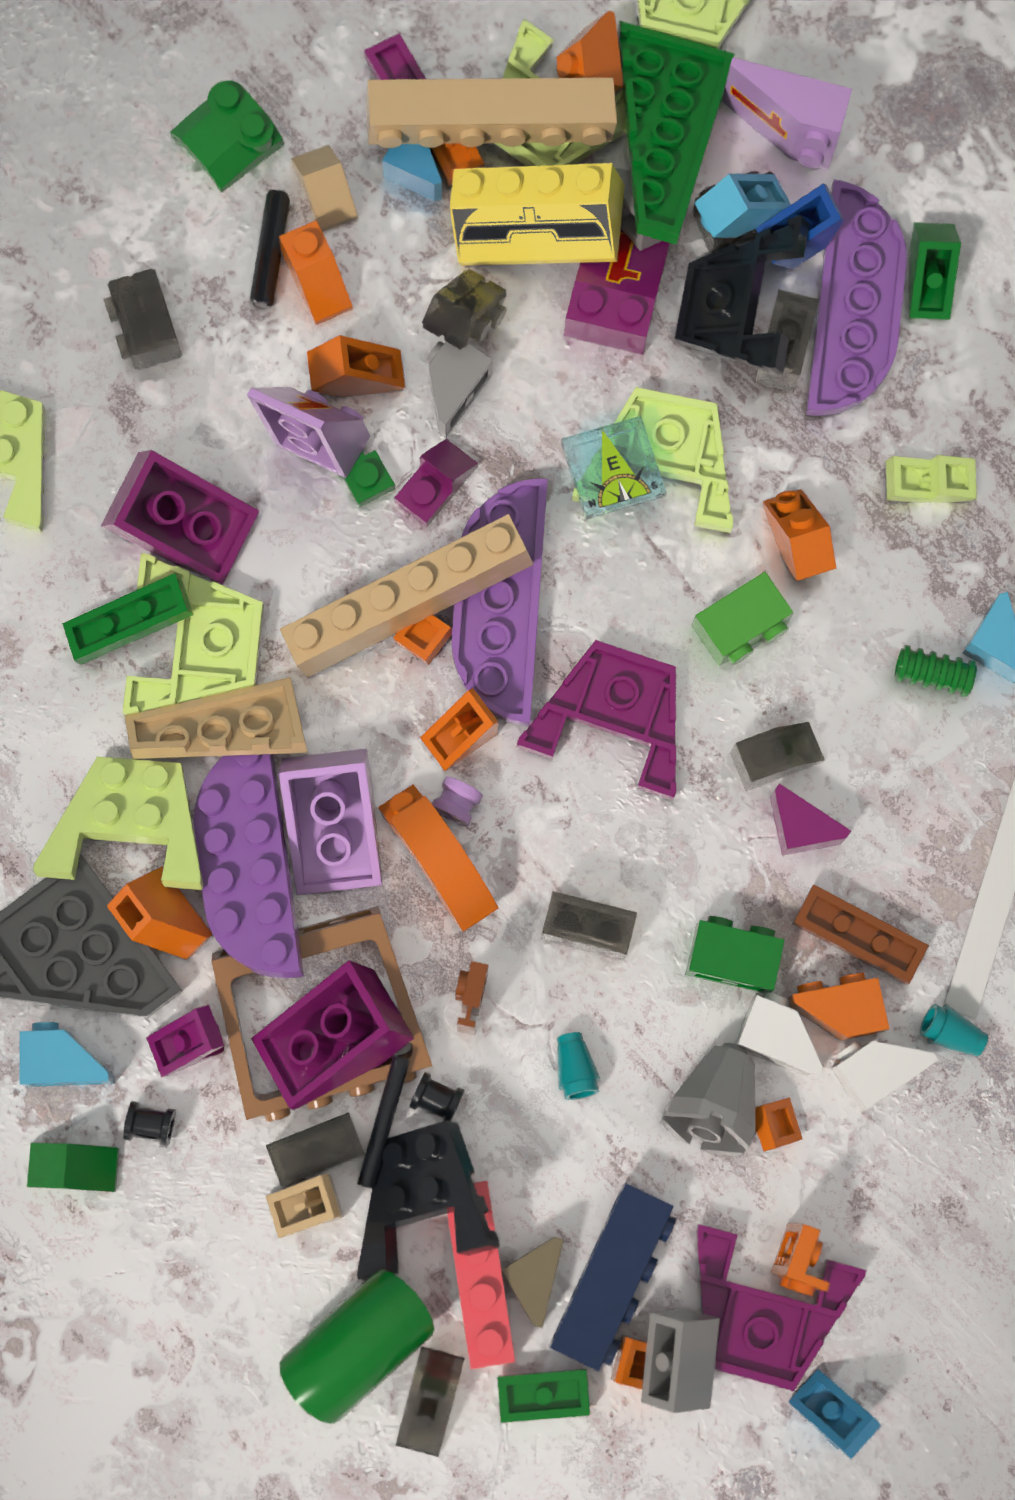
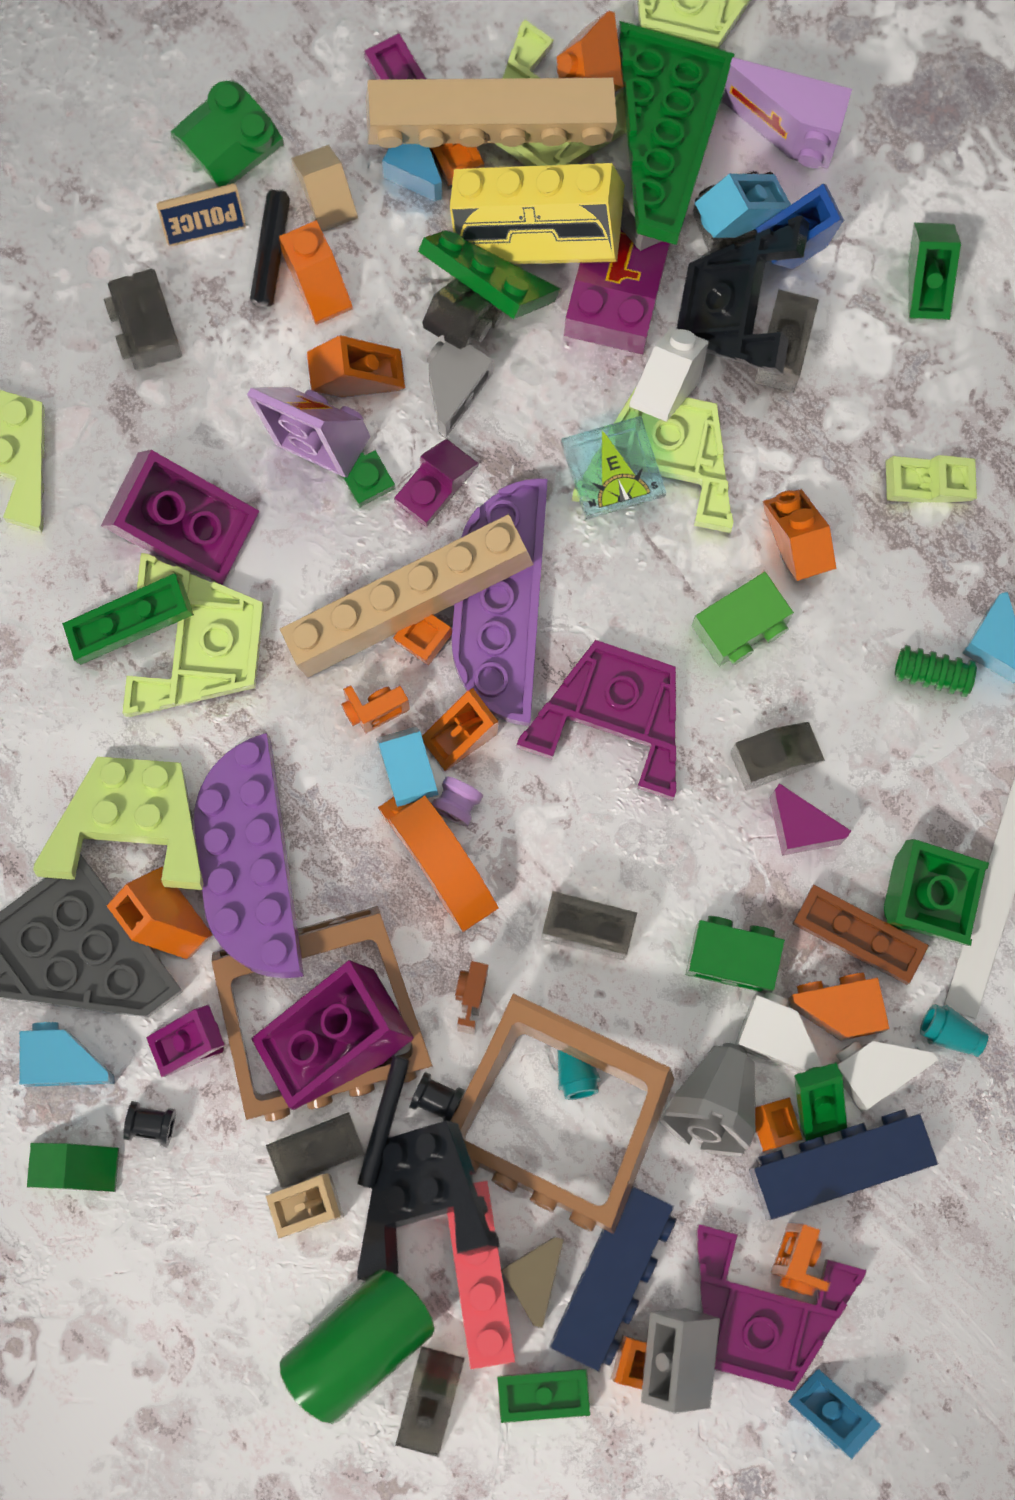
(201, 215): none -> slope
(224, 724): tan wing -> none
(331, 821): lavender slope -> none
(382, 707): none -> orange bracket
(407, 766): none -> medium azure slope
(491, 277): none -> green wing
(596, 1050): none -> medium nougat windscreen
(670, 373): none -> white slope
(820, 1101): none -> green plate
(843, 1166): none -> dark blue brick
(857, 304): medium lavender plate -> none
(934, 891): none -> green slope

